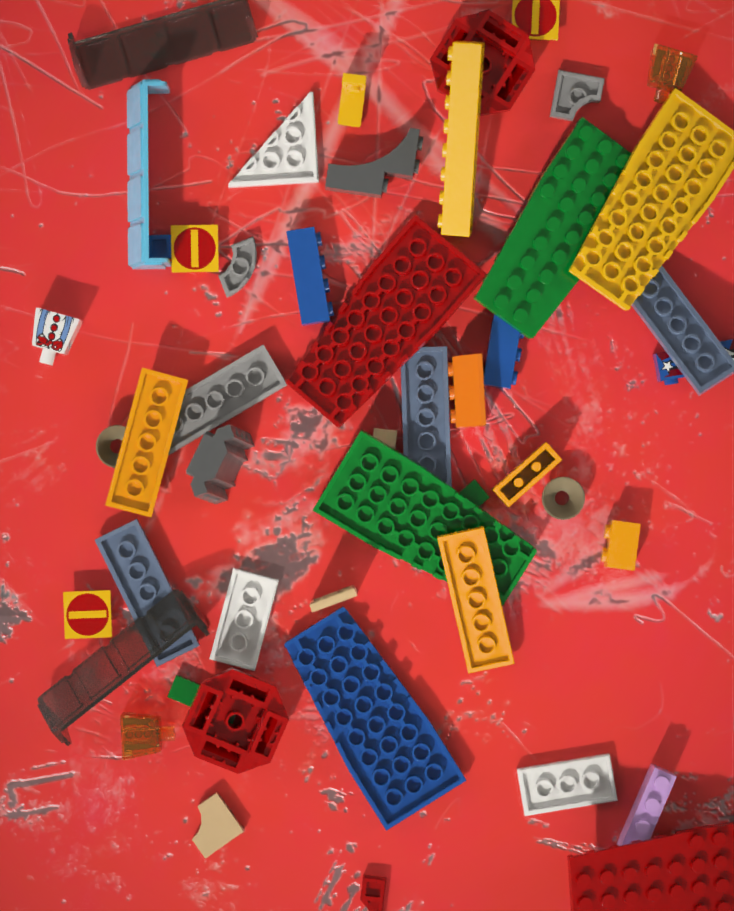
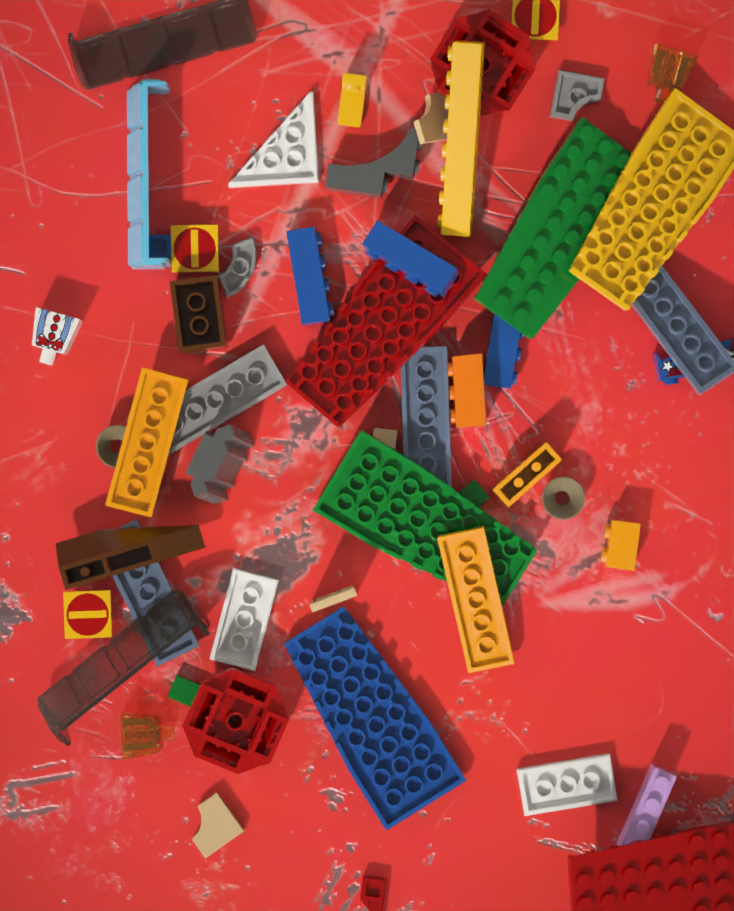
(122, 550): none -> reddish brown wedge
(198, 314): none -> reddish brown brick
(410, 259): none -> blue brick
(431, 125): none -> tan tile

